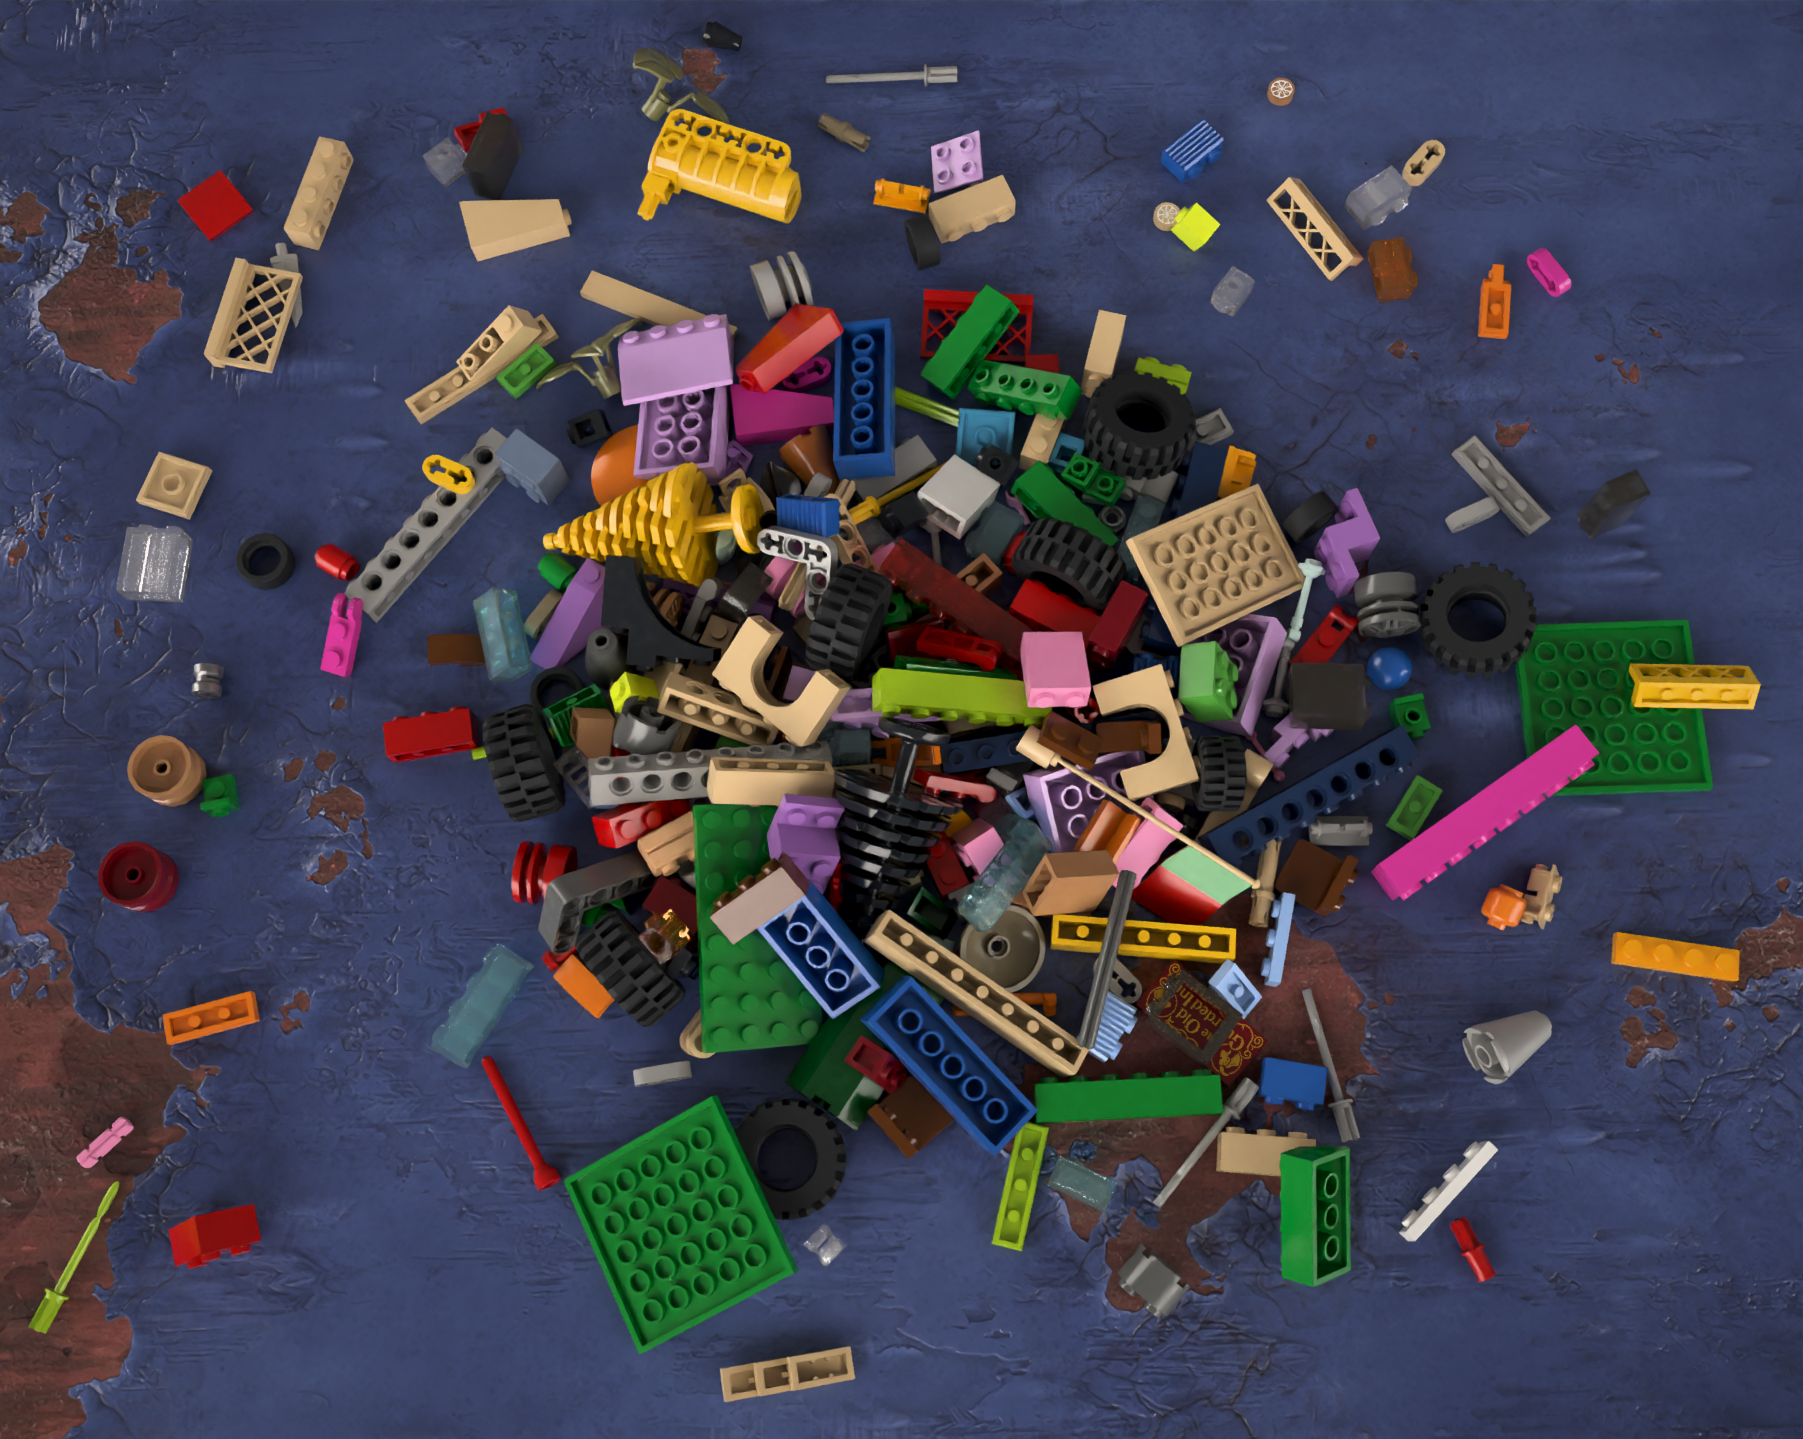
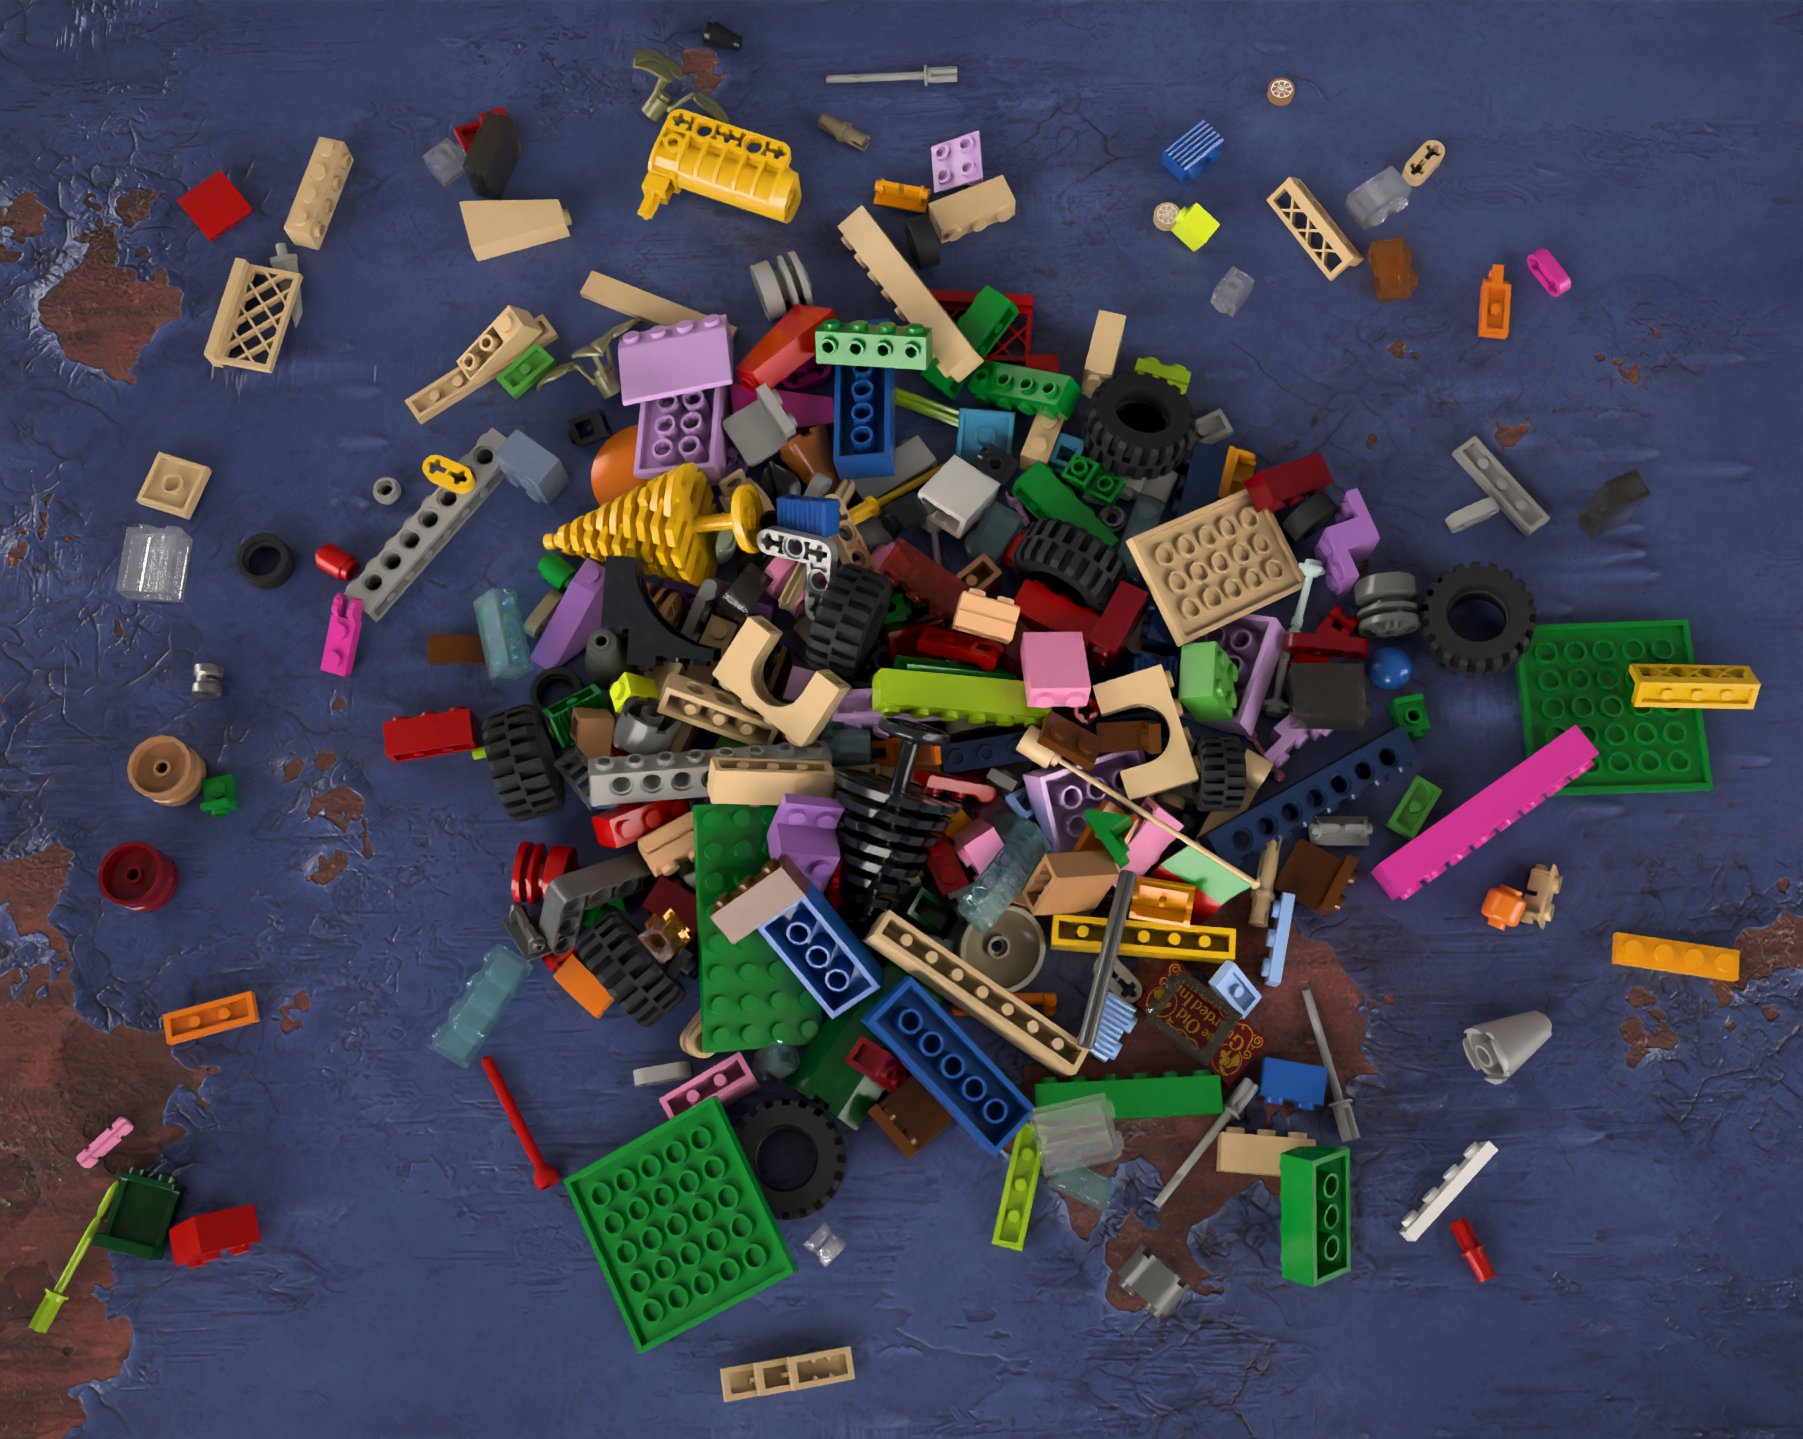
(141, 1214): none -> dark green panel
(382, 485): none -> light grey plate
(525, 933): none -> dark grey hinge
(728, 1080): none -> bright pink brick
(760, 427): none -> light grey bracket
(775, 1061): none -> clear light blue rock
(874, 344): none -> brick
(908, 292): none -> tan brick
(986, 616): none -> light nougat brick
(1076, 1134): none -> clear brick
(1107, 827): none -> green slope
(1162, 901): none -> light orange hinge
(1288, 483): none -> dark red brick
(1325, 645): none -> dark red beam

